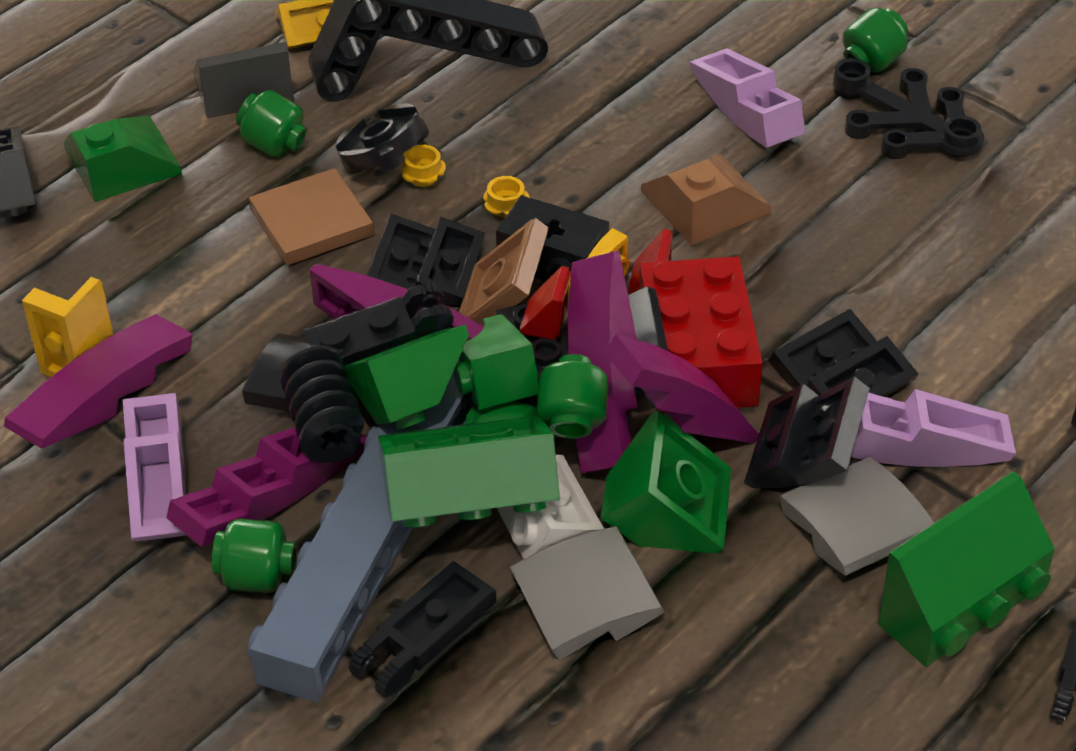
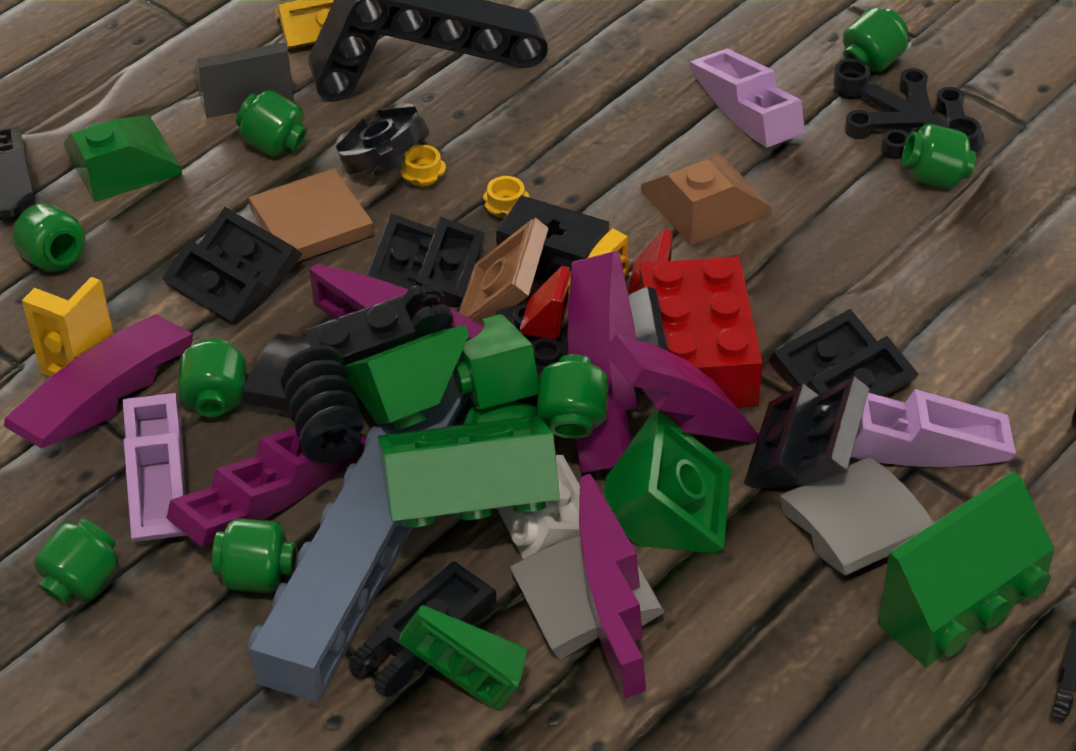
(48, 237): none -> green head
(76, 561): none -> green head
(211, 375): none -> green head
(232, 266): none -> black slope
(466, 655): none -> green slope
(610, 580): none -> magenta slope
(938, 156): none -> green head

